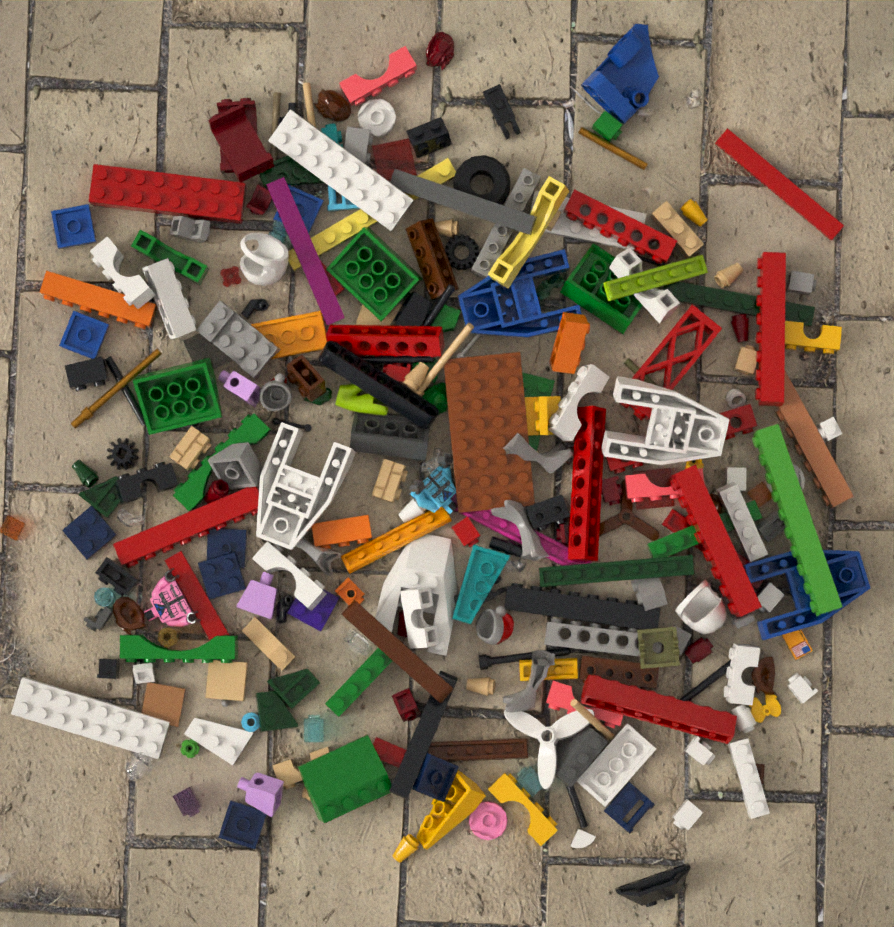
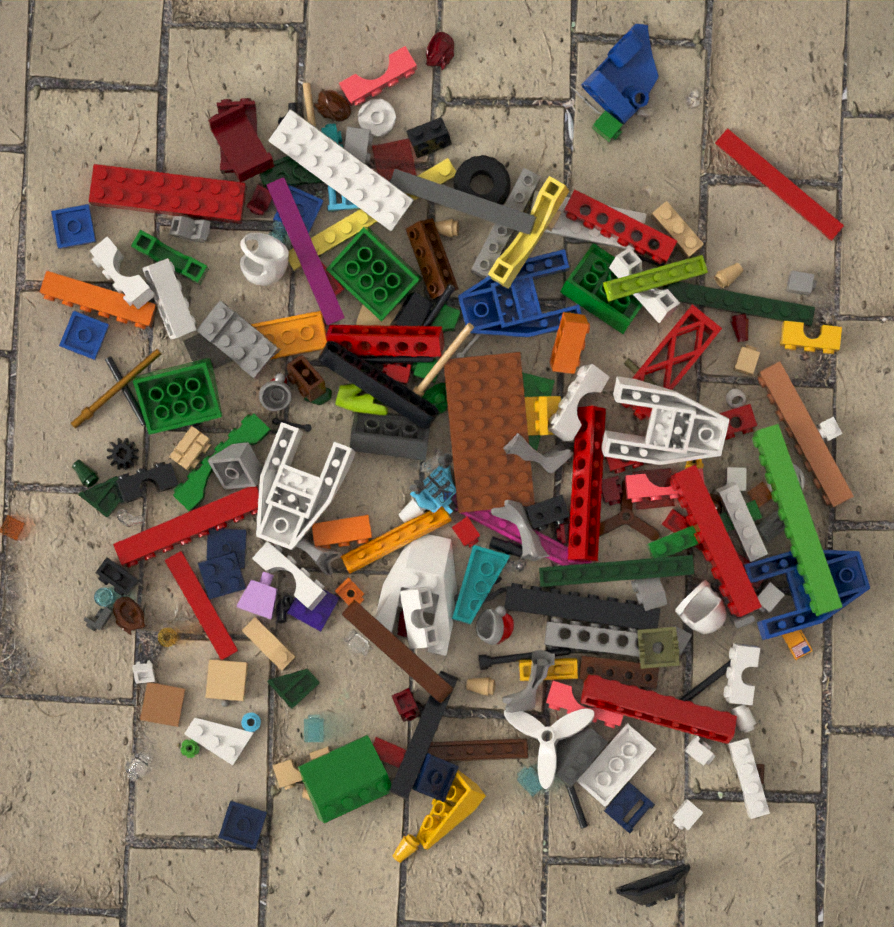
(87, 373): black brick -> none
(89, 532): dark blue plate -> none
(90, 717): white plate -> none
(108, 668): black panel -> none
(139, 647): green arch -> none
(170, 603): torso -> none
(188, 802): clear purple brick -> none
(217, 490): dark red cone -> none
(230, 271): clear red plate -> none
(240, 387): lavender torso -> none
(254, 305): black arm -> none
(262, 792): lavender torso -> none
(273, 712): dark green wing -> none
(275, 116): dark tan bar -> none
(358, 682): green arch -> none
(389, 481): tan brick -> none
(416, 377): tan cone -> none
(470, 244): black tyre -> none
(488, 820): bright pink tile -> none
(501, 109): black hinge -> none
(506, 790): yellow arch -> none
(548, 284): clear green piece -> none
(582, 839): white tile -> none
(592, 719): tan bar -> none
(613, 148): pearl gold bar -> none
(693, 212): yellow cone -> none
(699, 650): dark red brick -> none
(764, 676): reddish brown hat -> none
(771, 329): red brick -> none
(771, 708): yellow piece -> none
(801, 687): white brick -> none

